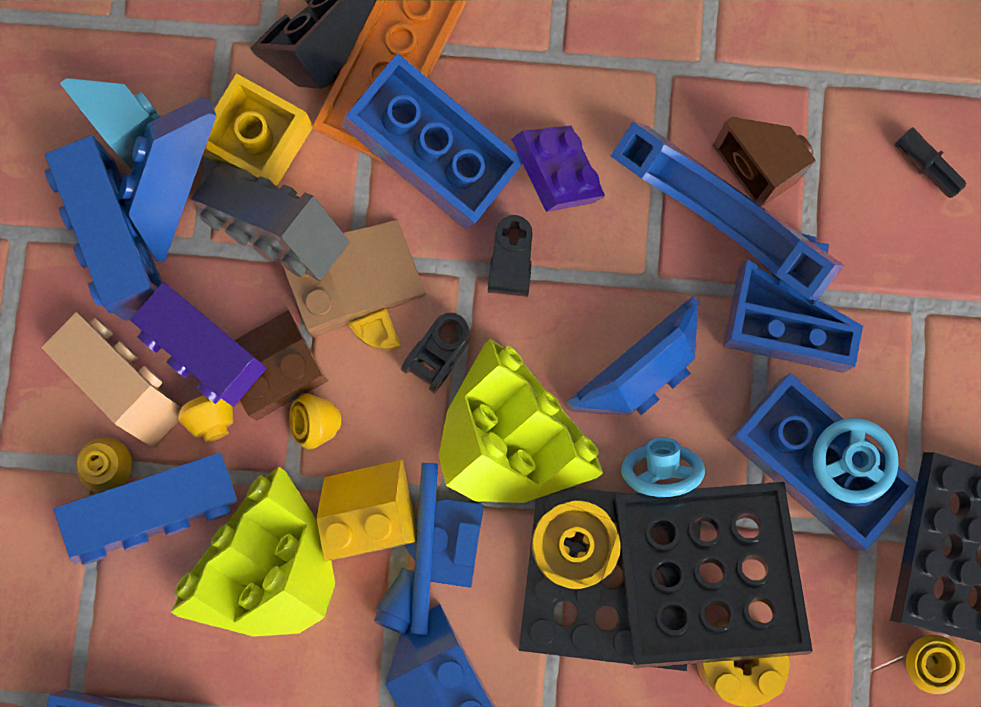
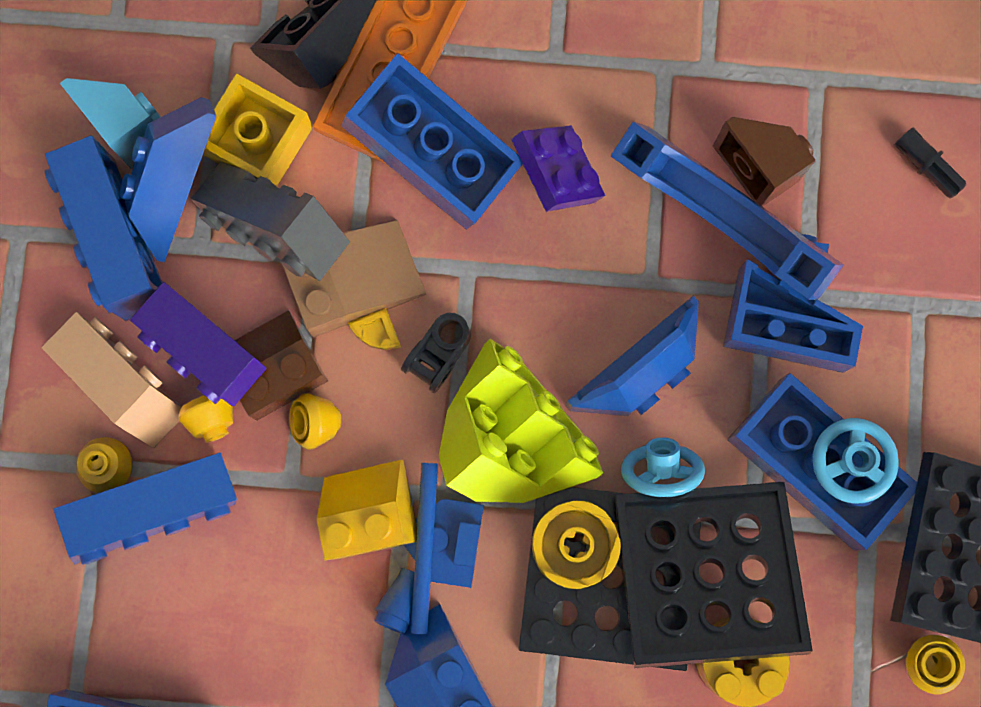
(261, 567): neon yellow brick -> none
(511, 263): black piece -> none

